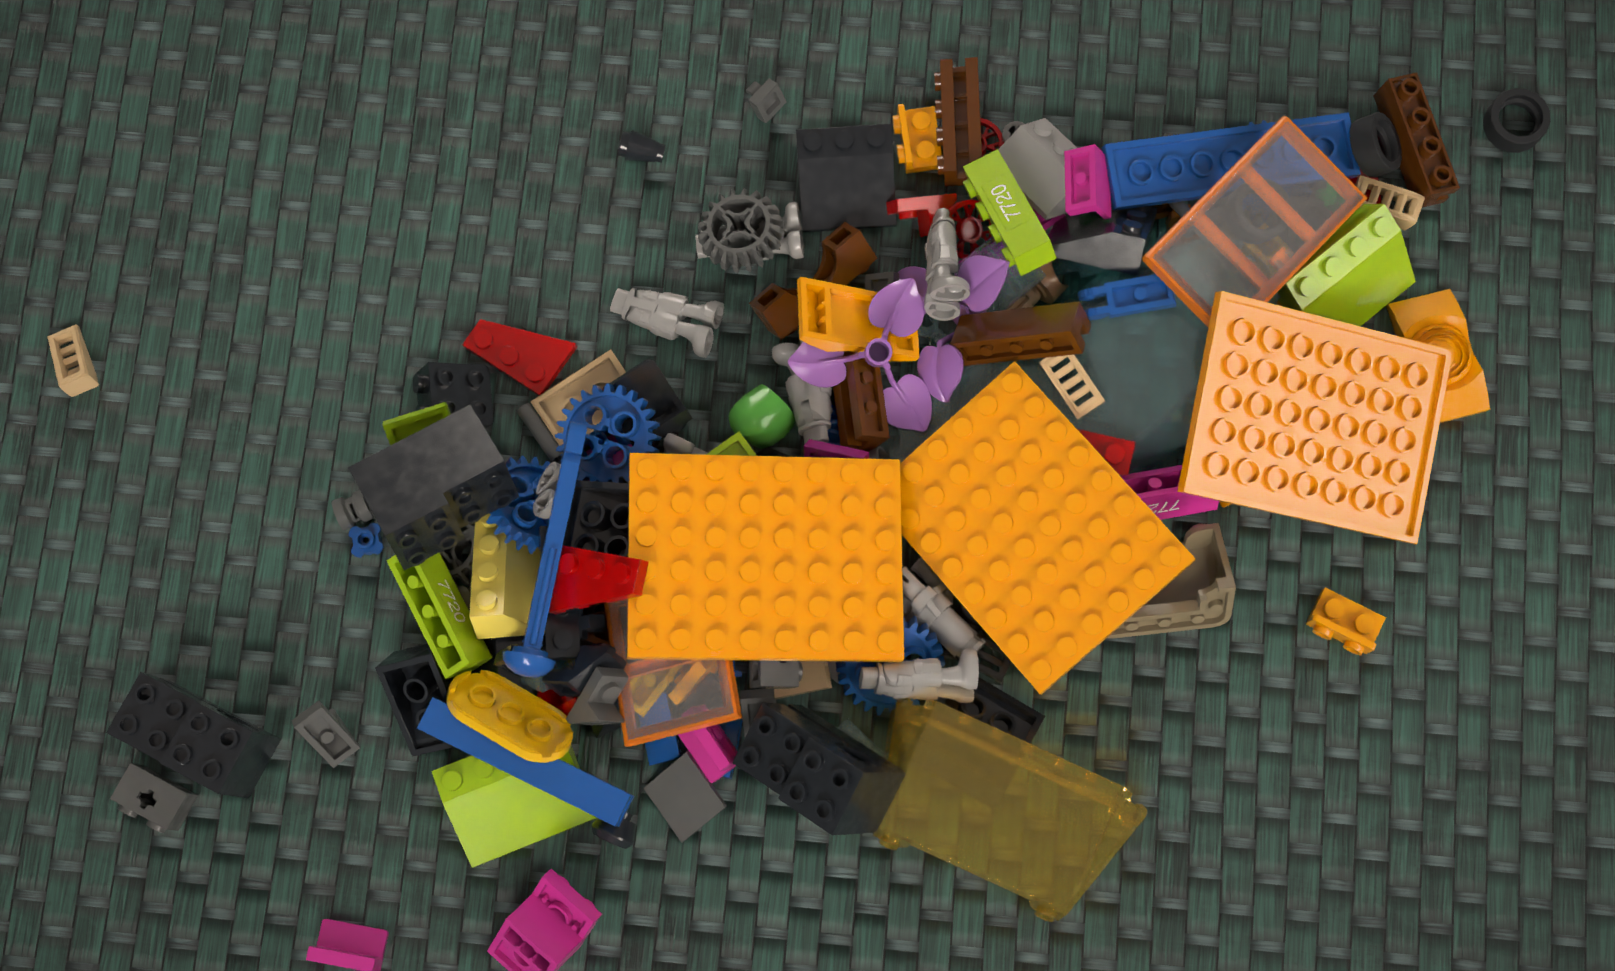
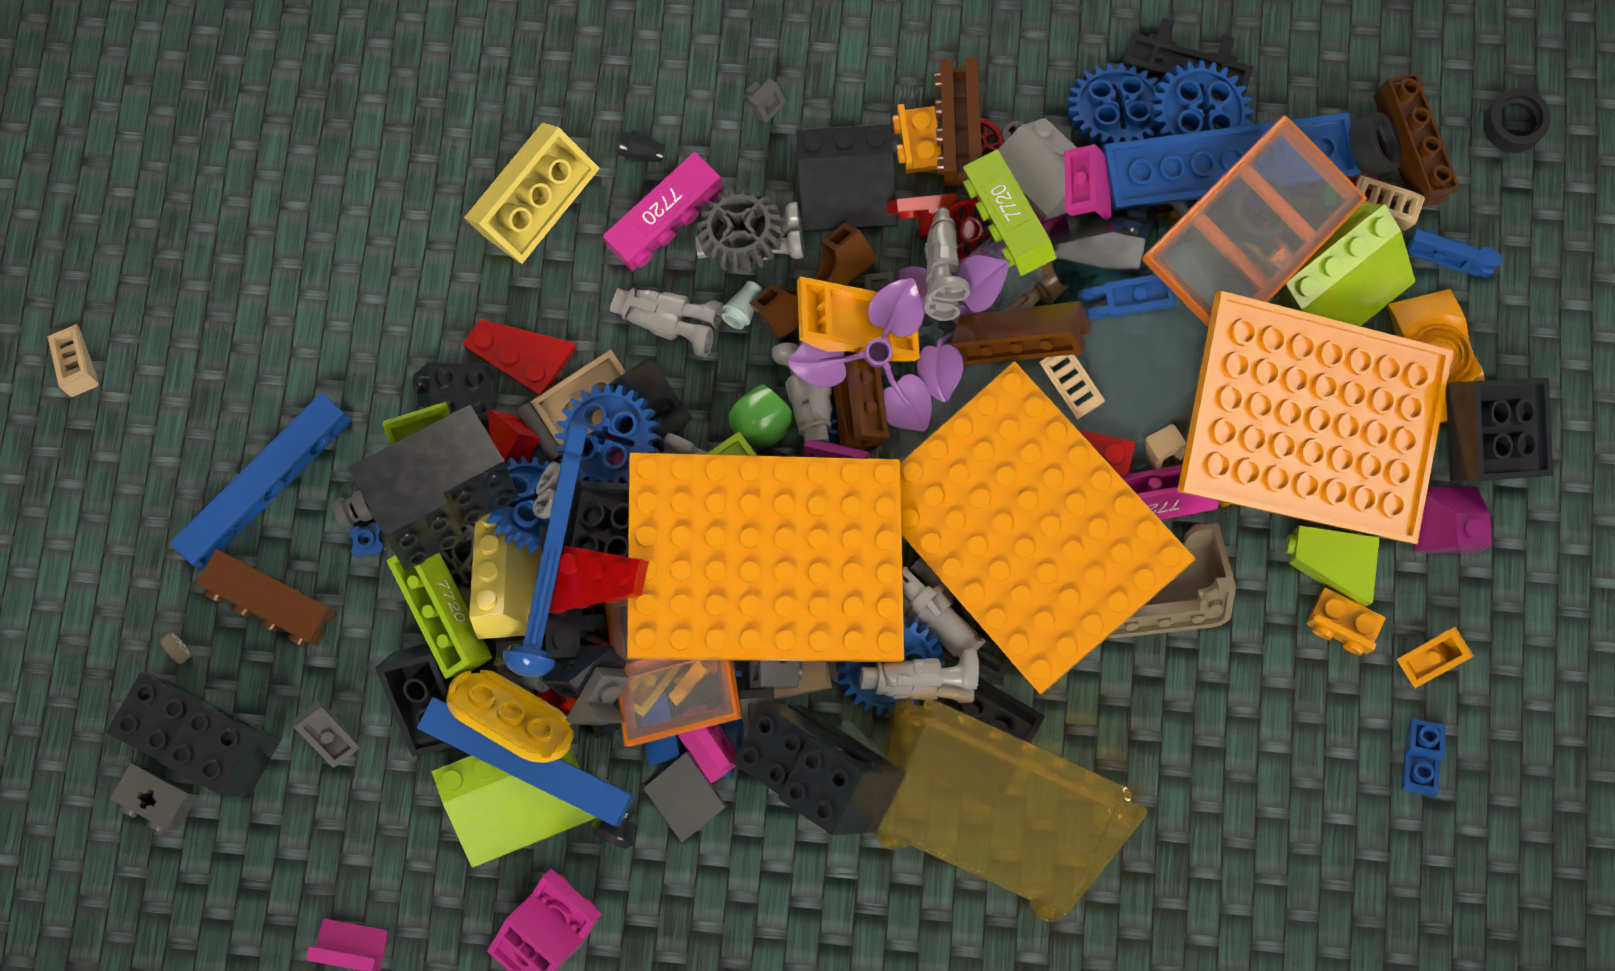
(175, 648): none -> dark tan tile
(261, 481): none -> blue piece
(266, 598): none -> reddish brown brick
(511, 436): none -> red slope
(532, 192): none -> light yellow slope
(663, 212): none -> dark pink brick
(738, 310): none -> light aqua cone
(1098, 116): none -> blue gear
(1161, 56): none -> black hinge
(1165, 448): none -> tan slope
(1174, 109): none -> blue gear
(1336, 560): none -> lime slope
(1422, 757): none -> blue slope
(1435, 657): none -> light orange slope
(1453, 253): none -> blue hinge
(1454, 522): none -> magenta slope
(1499, 429): none -> black slope

